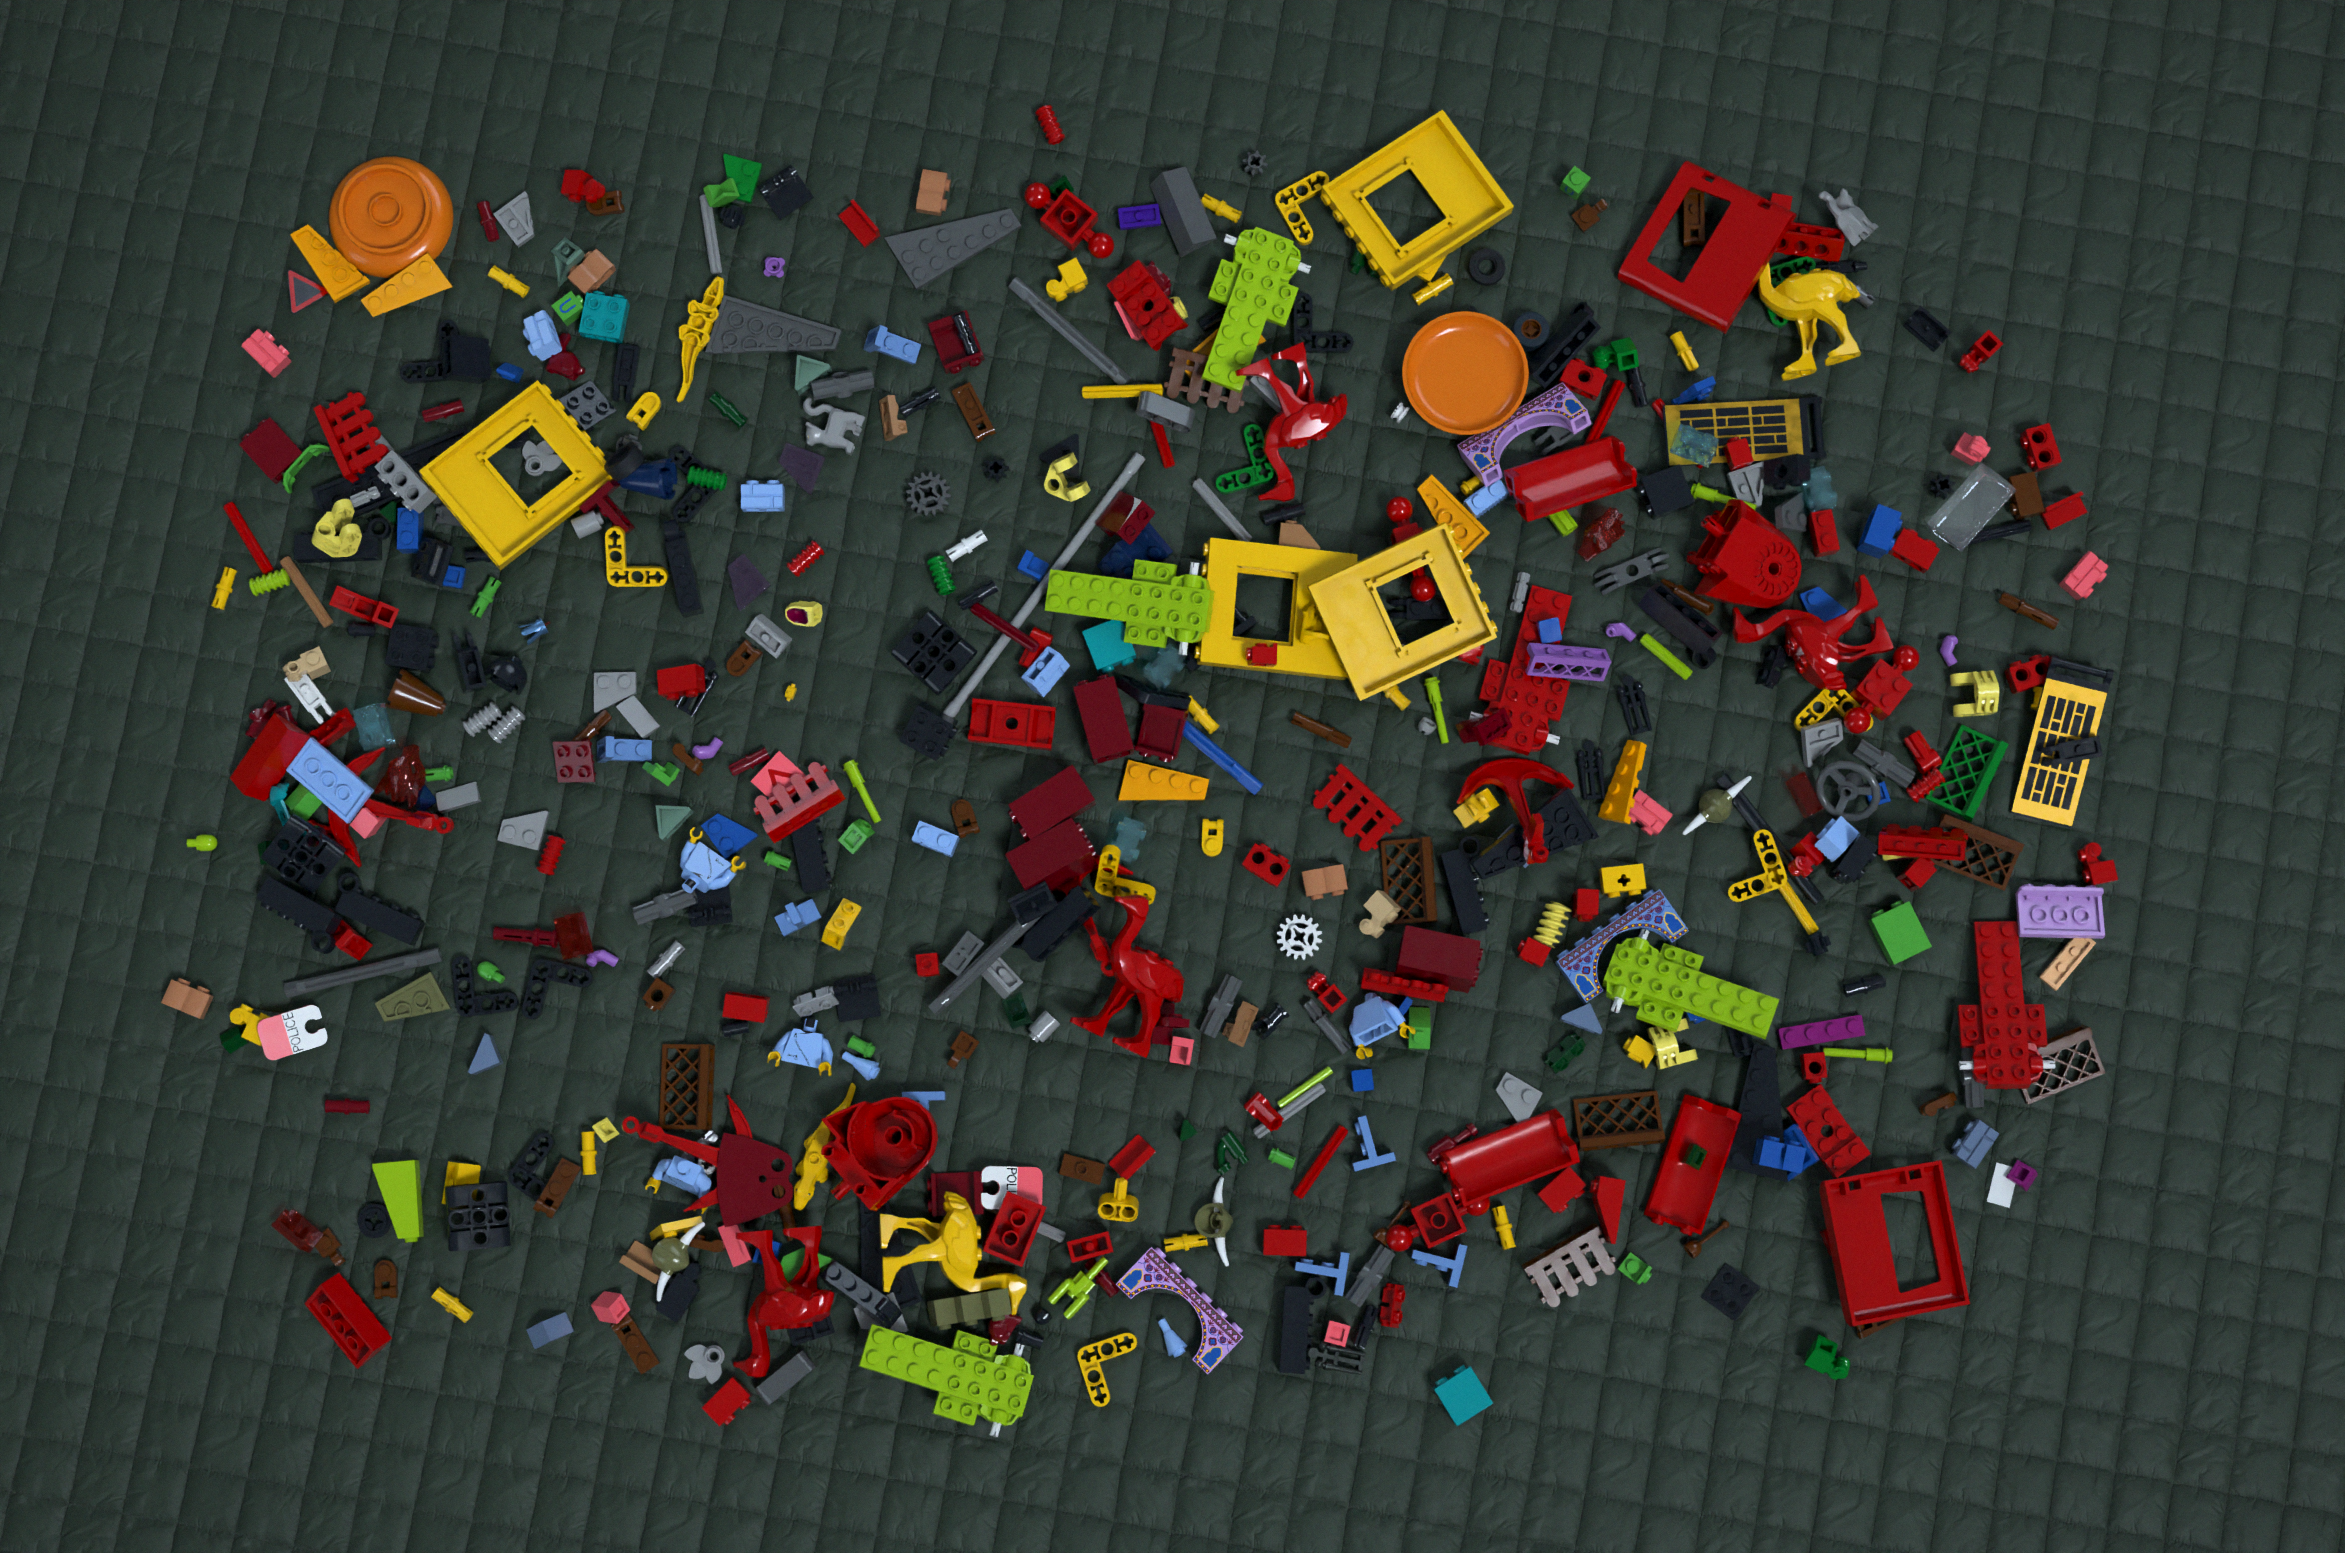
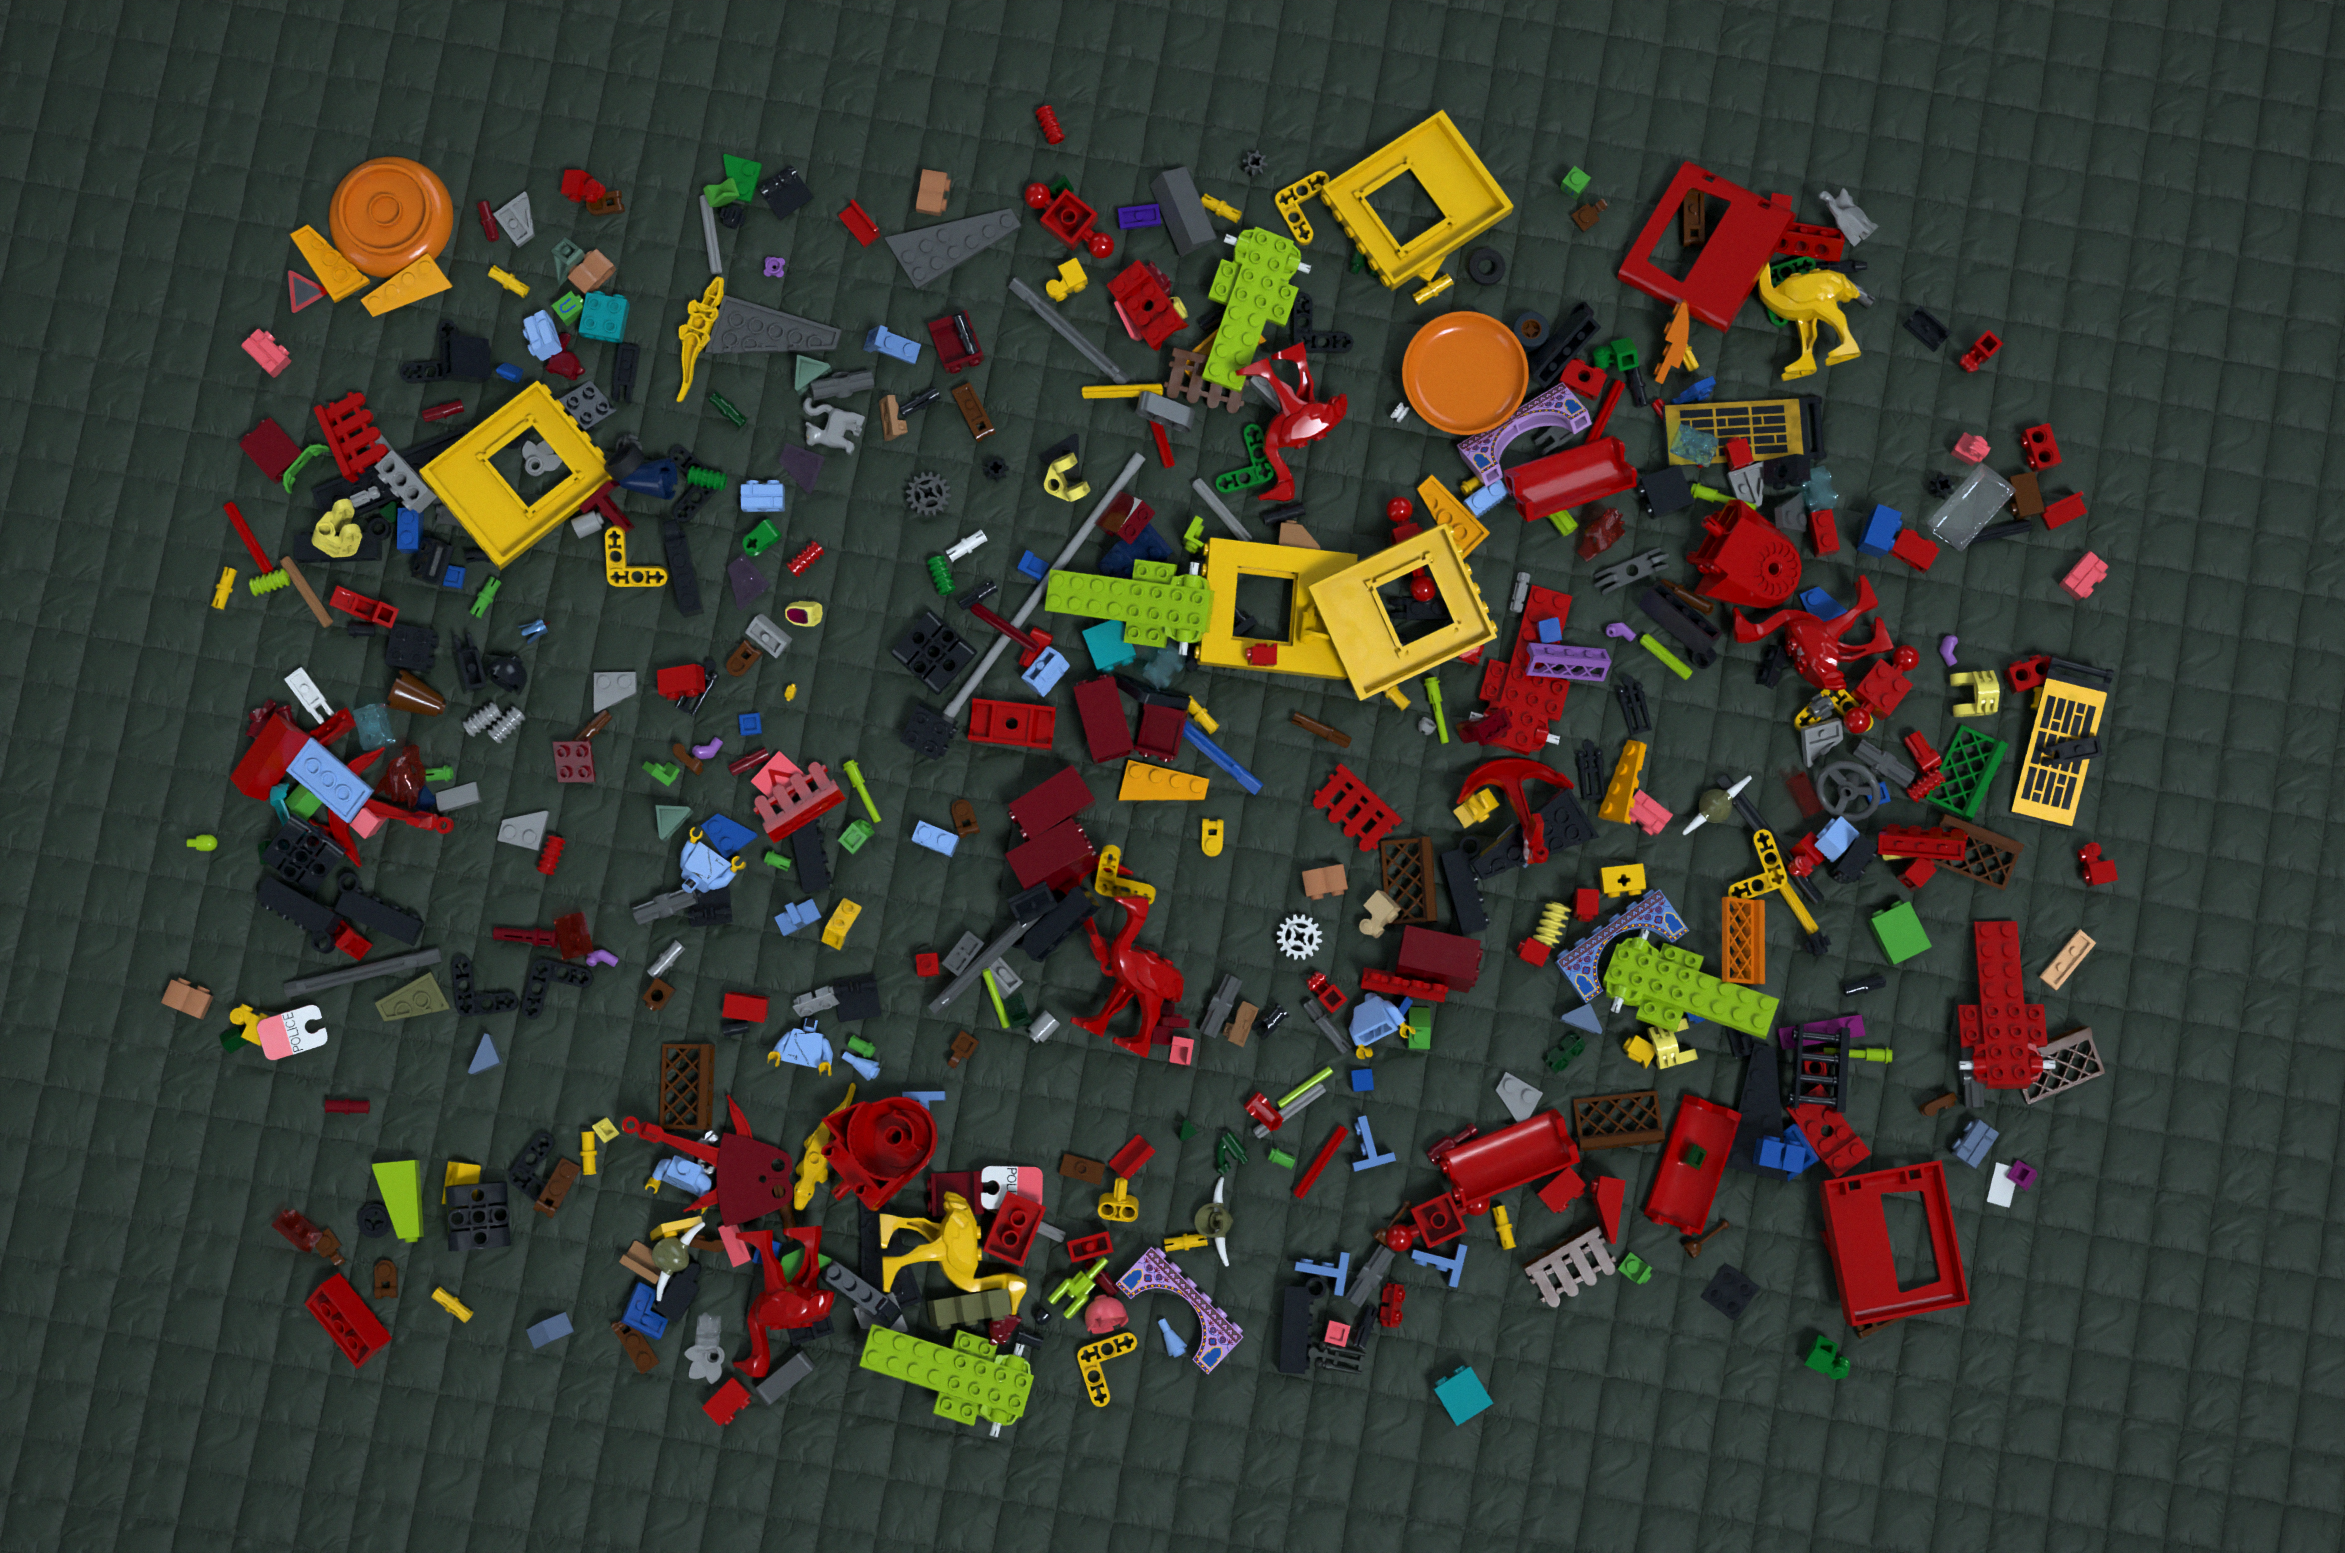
(310, 663): tan brick -> none
(490, 972): bright green cylinder -> none
(610, 1307): coral panel -> none
(623, 750): medium blue bracket -> none
(638, 717): light grey slope -> none
(639, 1315): none -> blue plate
(650, 404): yellow plate -> none
(708, 1334): none -> clear beam
(750, 724): none -> blue tile
(764, 536): none -> green piece
(996, 997): none -> lime bar
(1104, 1314): none -> coral cylinder
(1129, 835): clear light blue brick -> none
(1192, 535): none -> lime bracket
(1263, 870): red brick -> none
(1284, 1242): red brick -> none
(1677, 334): none -> orange slope
(1751, 940): none -> orange fence
(1821, 706): none -> dark grey gear
(1839, 1060): none -> black fence
(2028, 610): reddish brown axle -> none
(2060, 911): lavender bracket -> none

